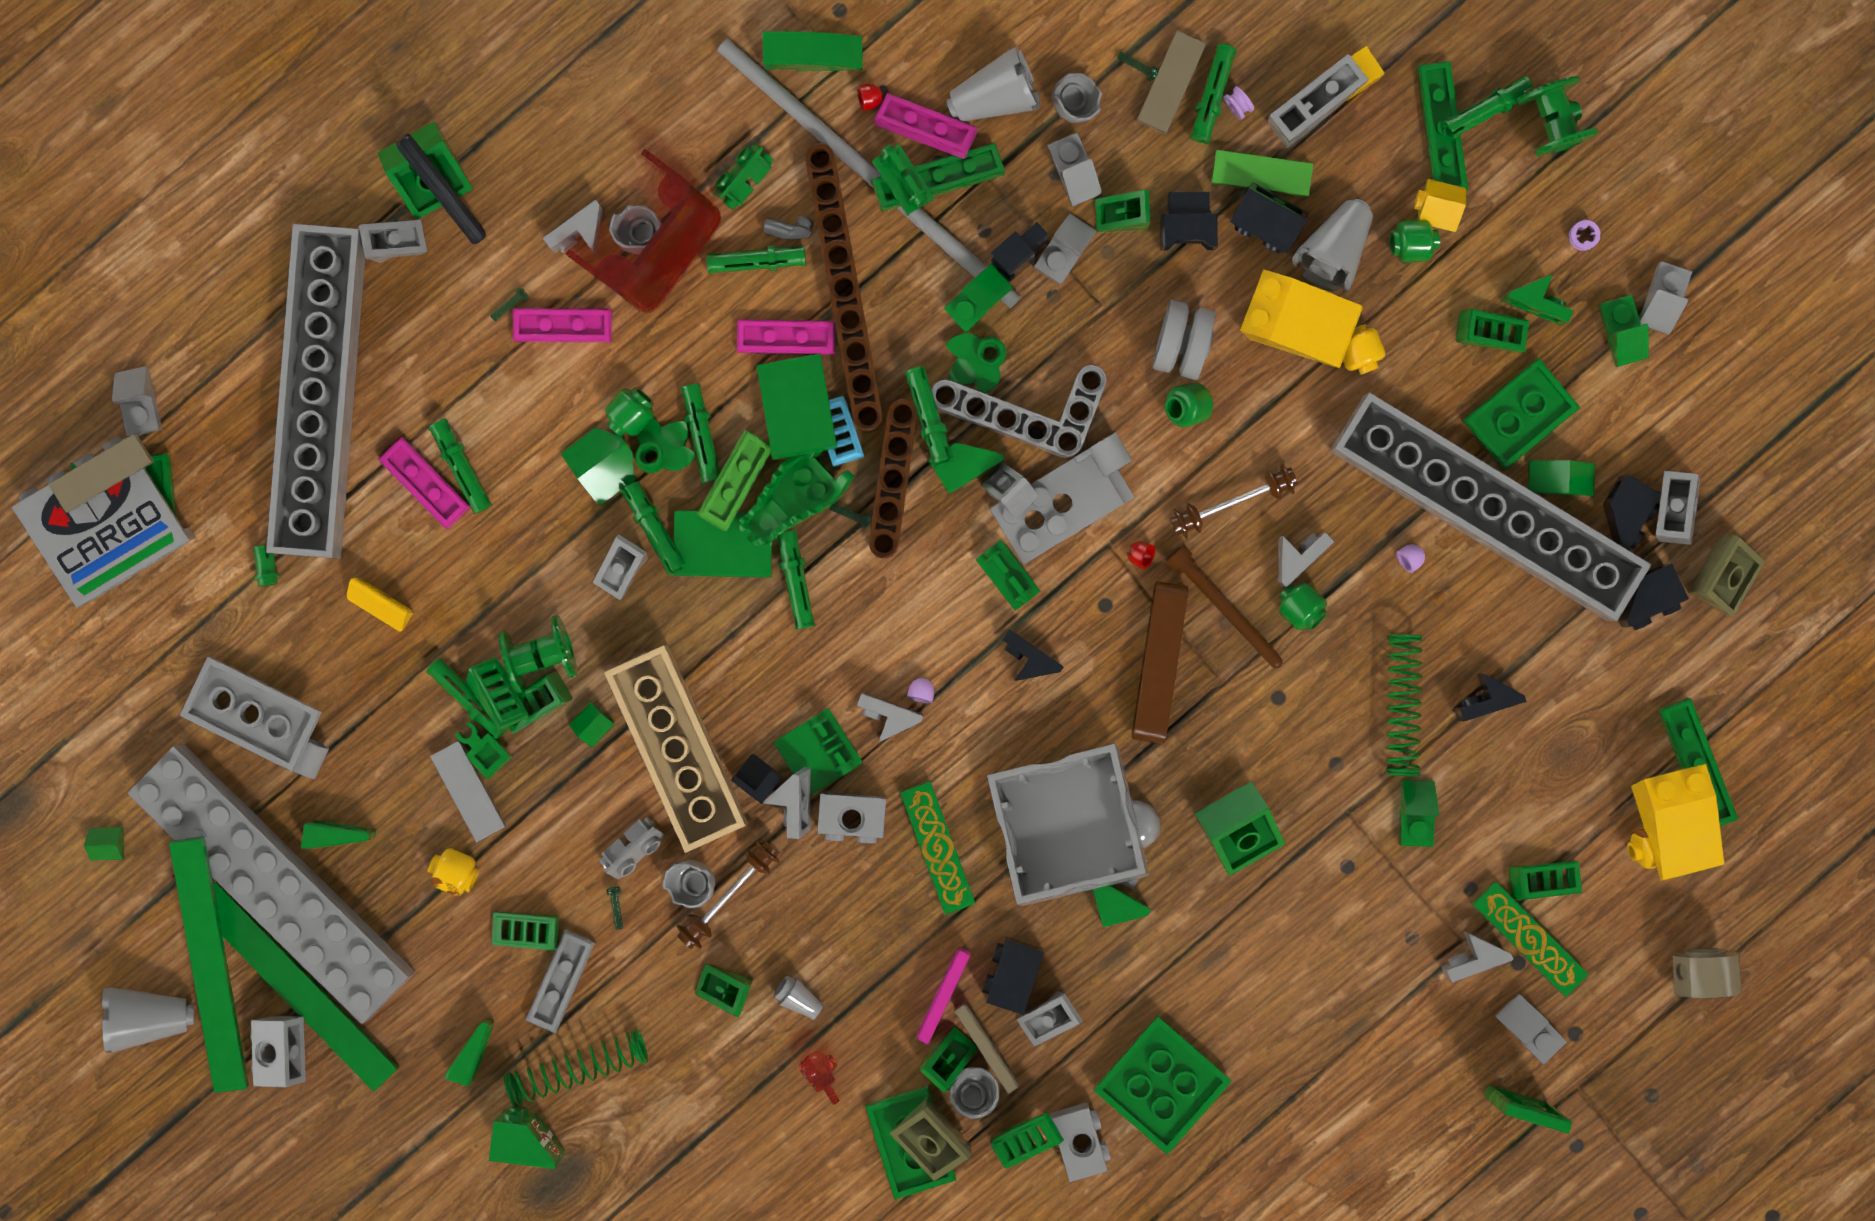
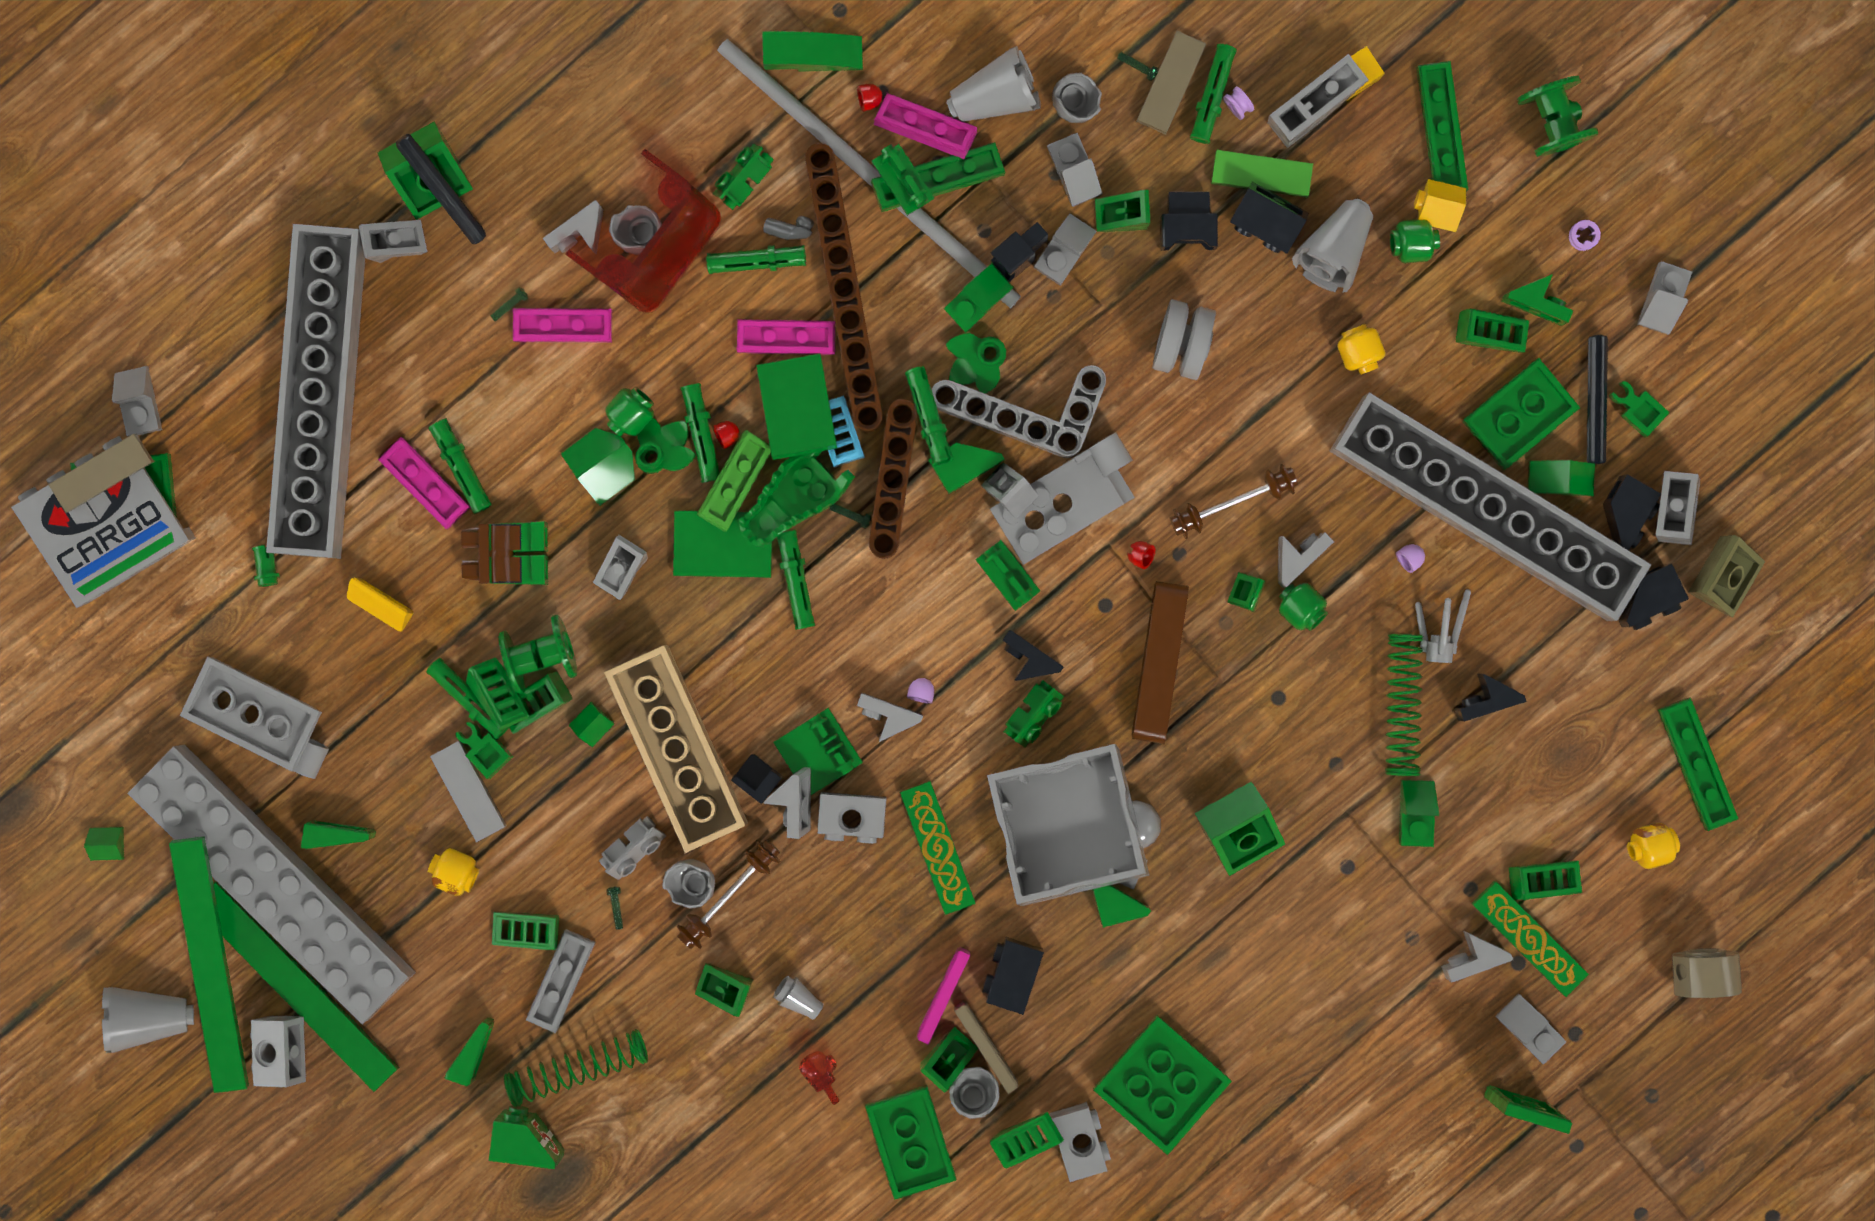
(497, 553): none -> hips
(647, 517): green pin -> none
(726, 433): none -> red hinge
(932, 1140): olive slope -> none
(1044, 704): none -> green hinge
(1049, 1019): light grey slope -> none
(1183, 562): reddish brown piece -> none
(1188, 405): green head -> none
(1246, 592): none -> green slope
(1300, 319): yellow slope -> none
(1442, 646): none -> light grey plant
(1499, 101): green pin -> none
(1597, 399): none -> black axle
(1624, 331): green slope -> none
(1642, 412): none -> green plate
(1681, 821): yellow slope -> none

